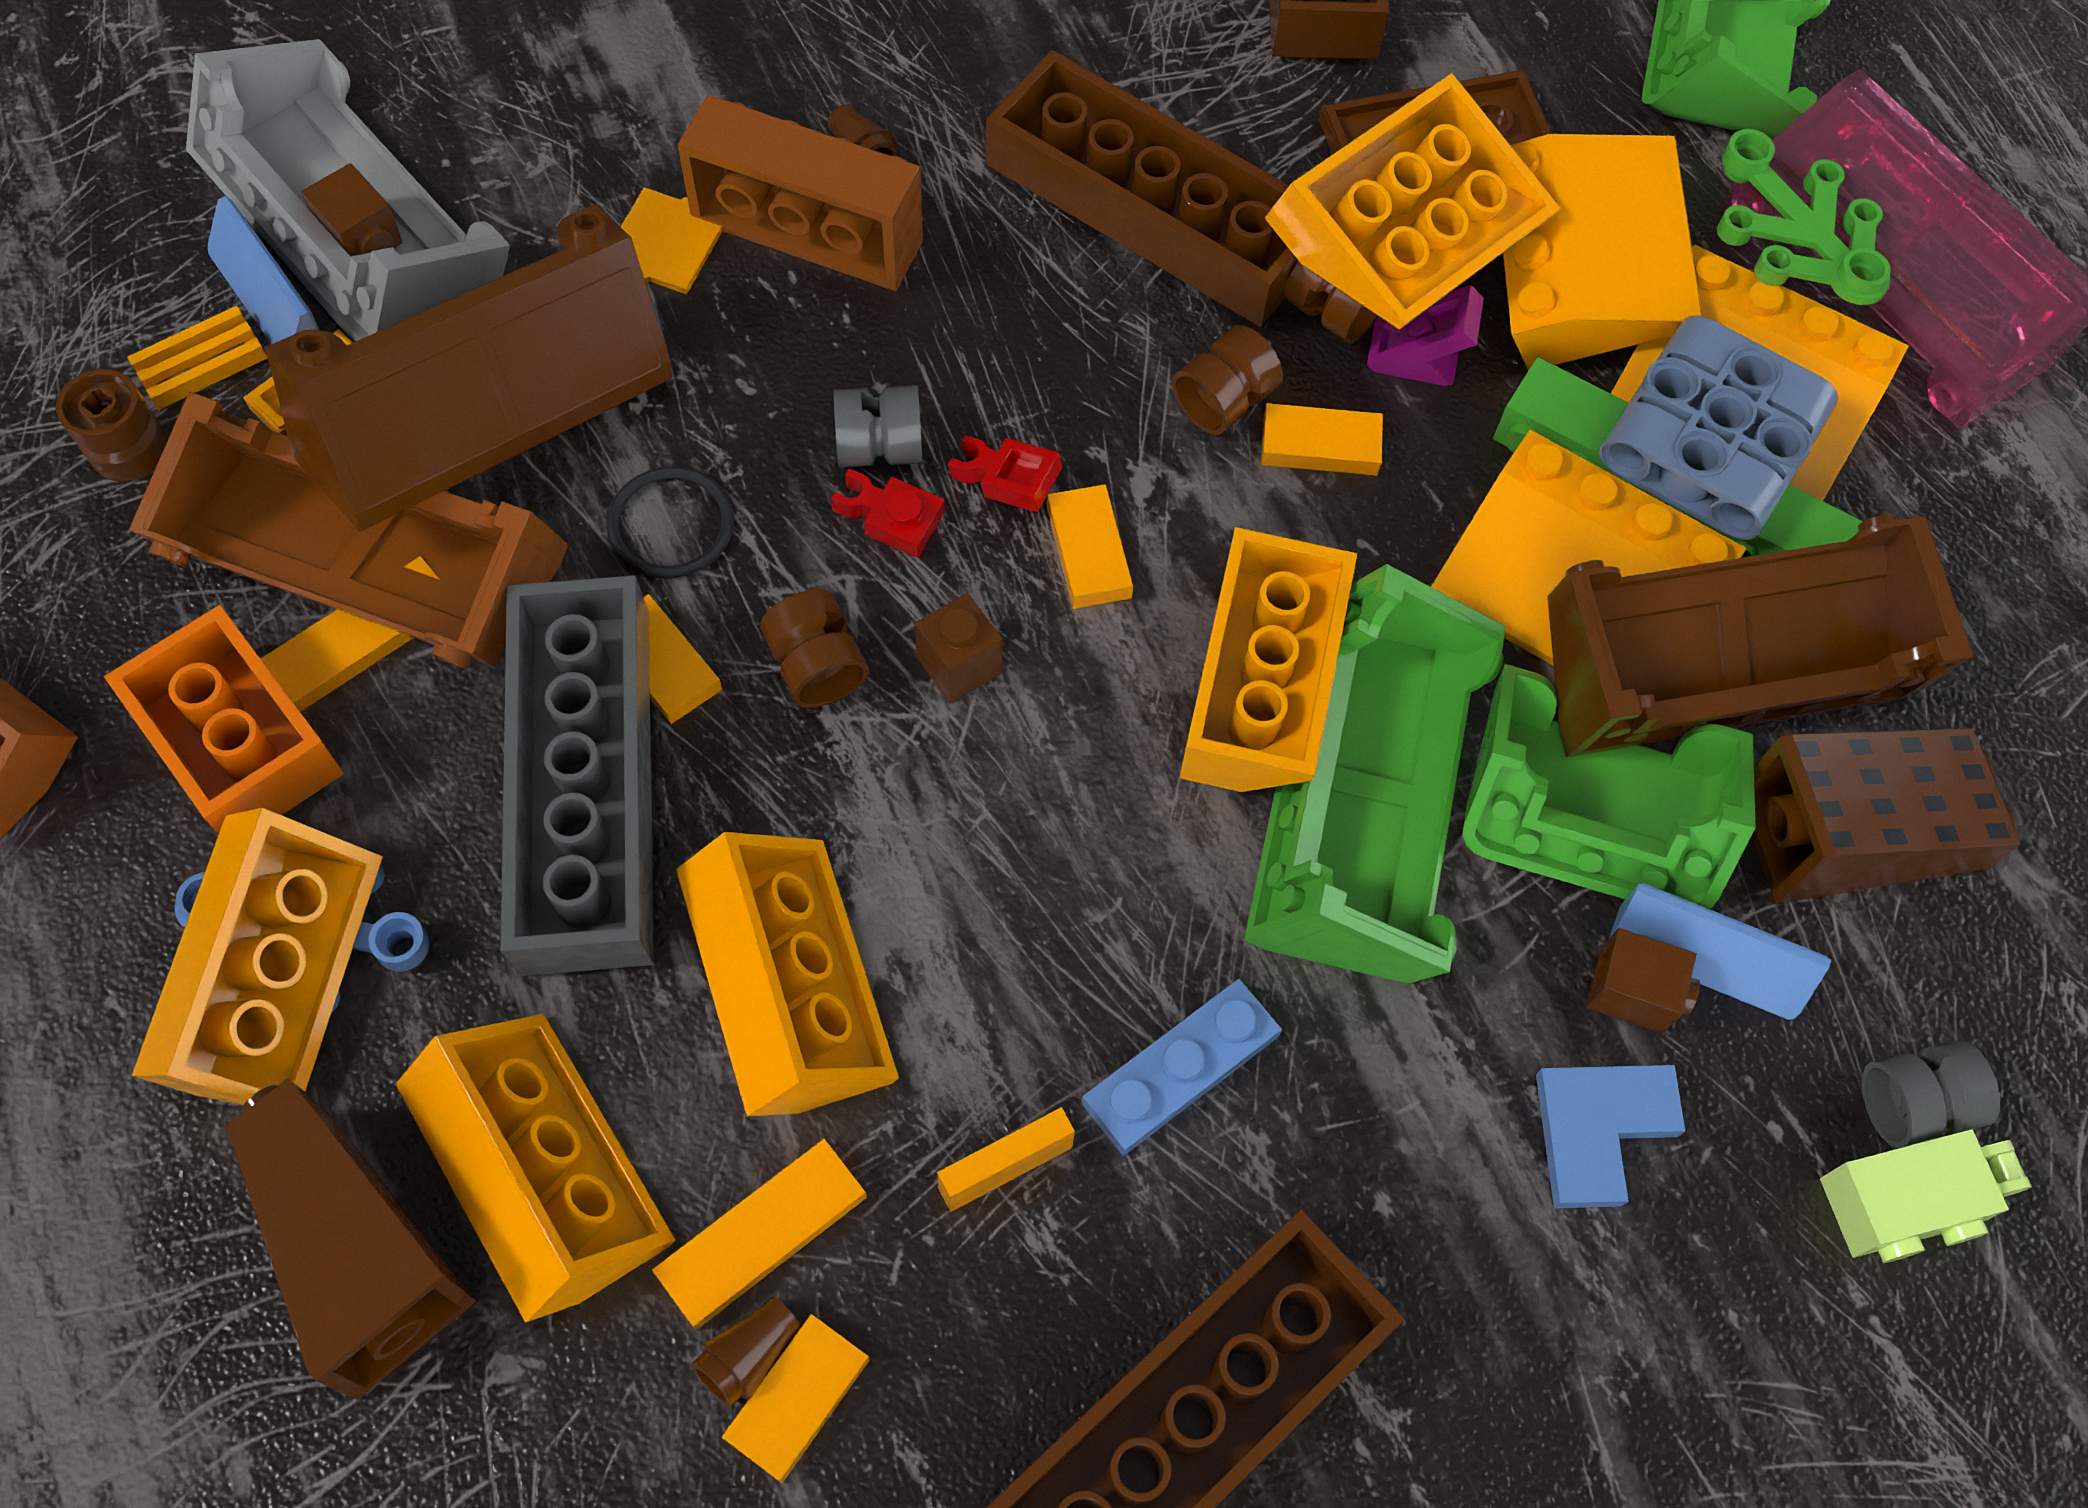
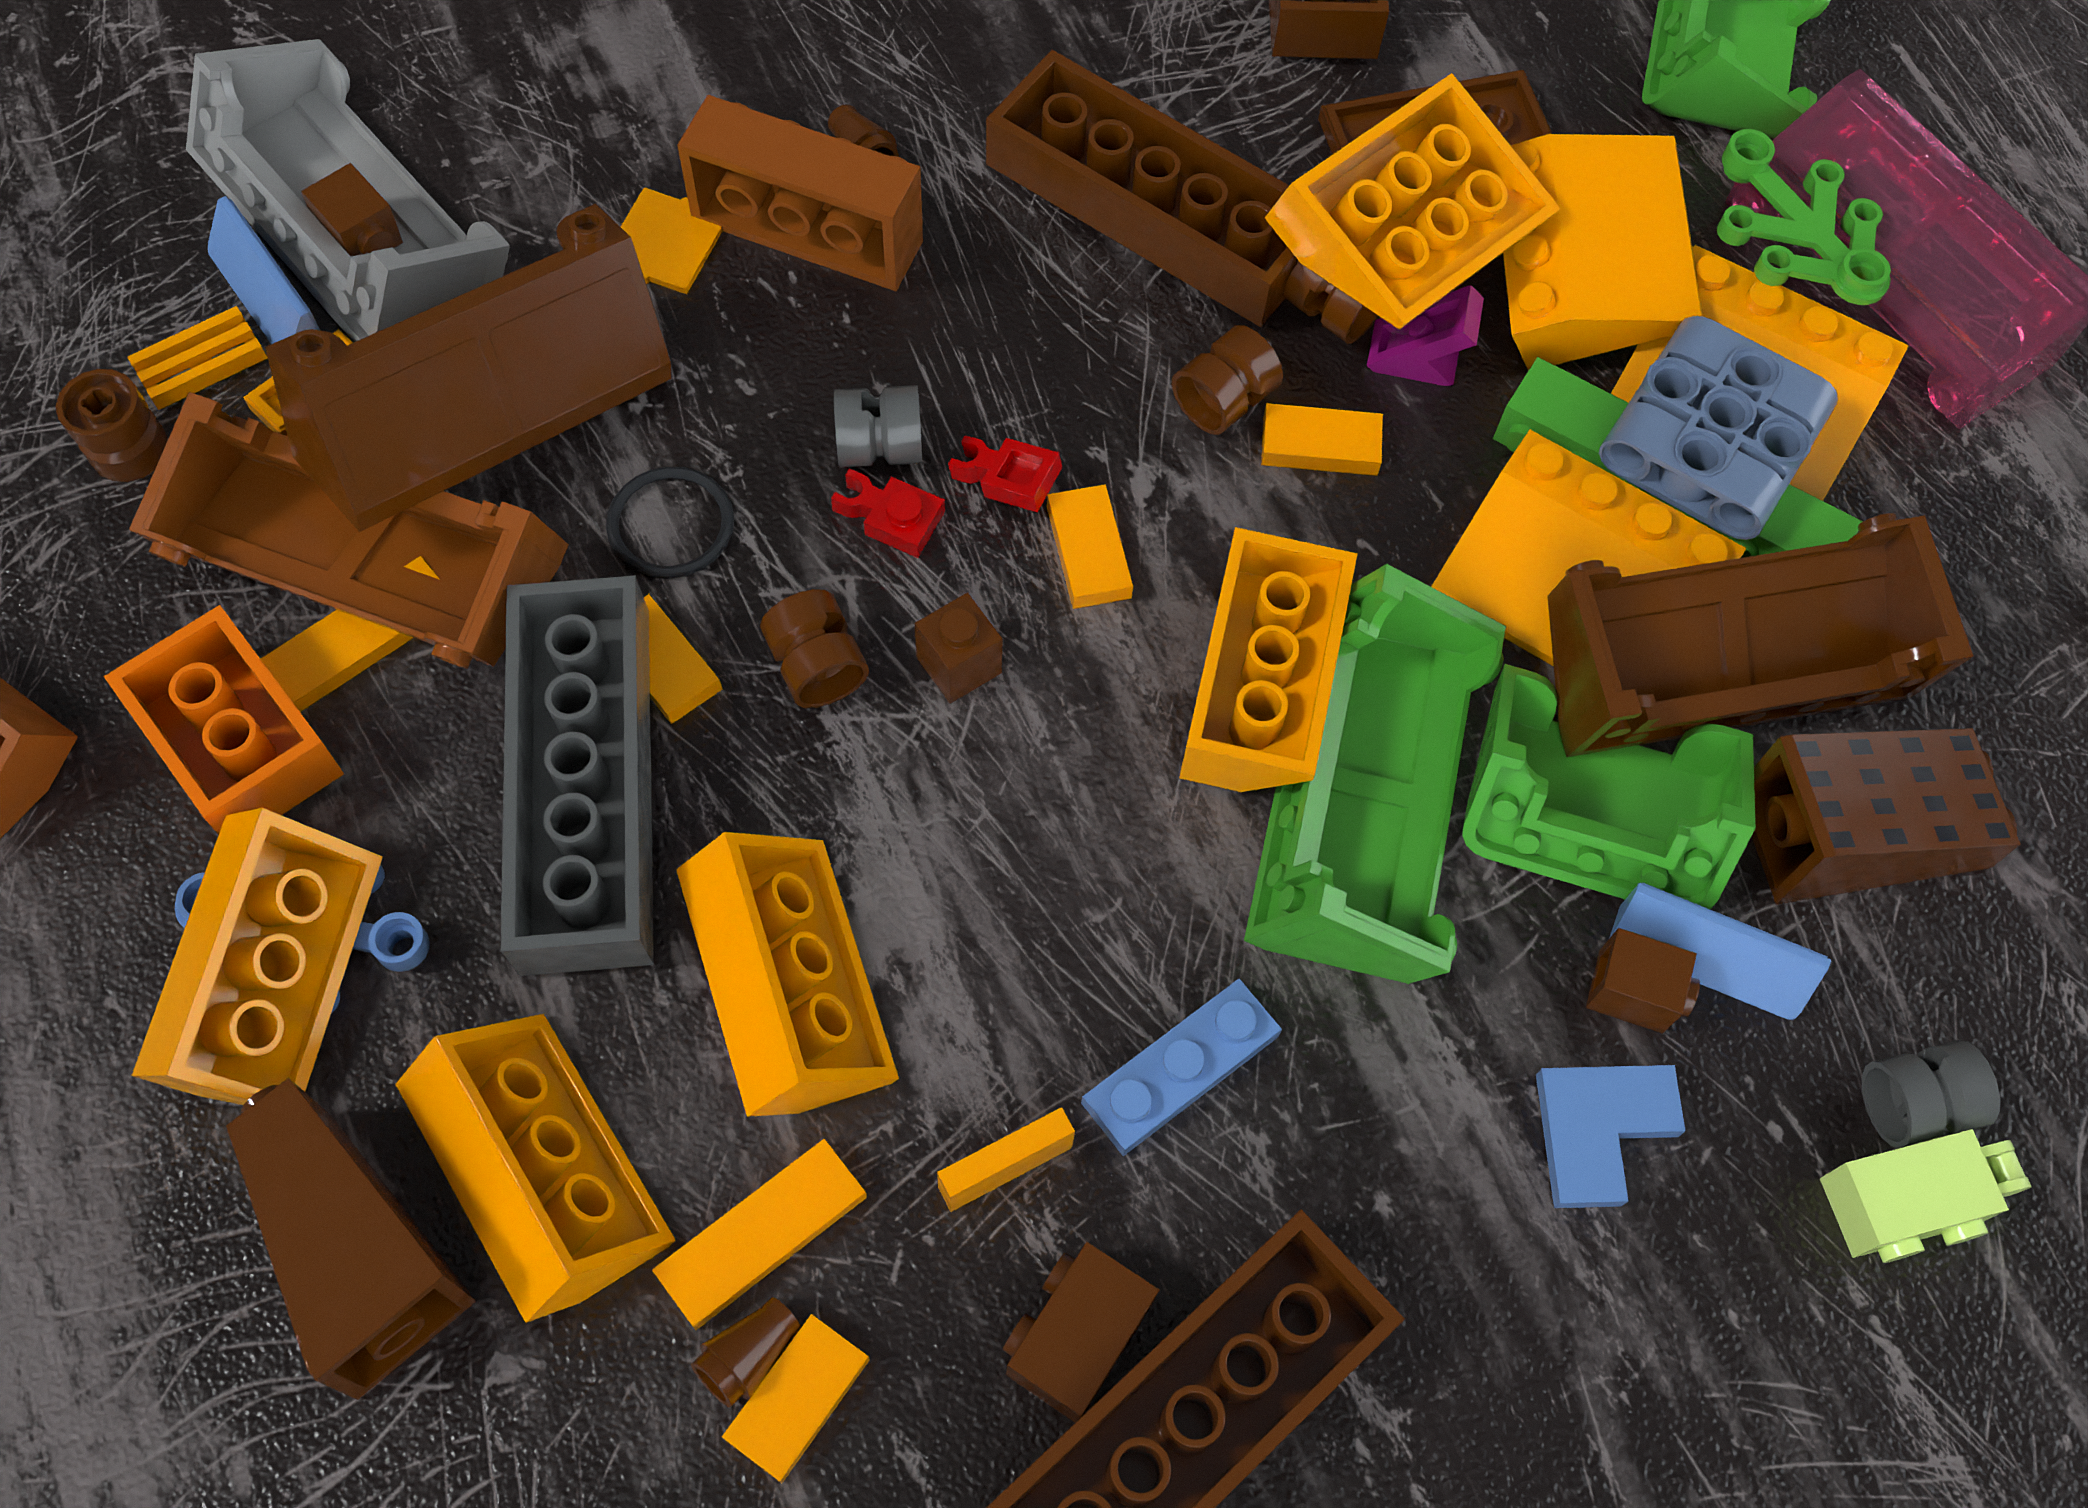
(1080, 1330): none -> reddish brown brick

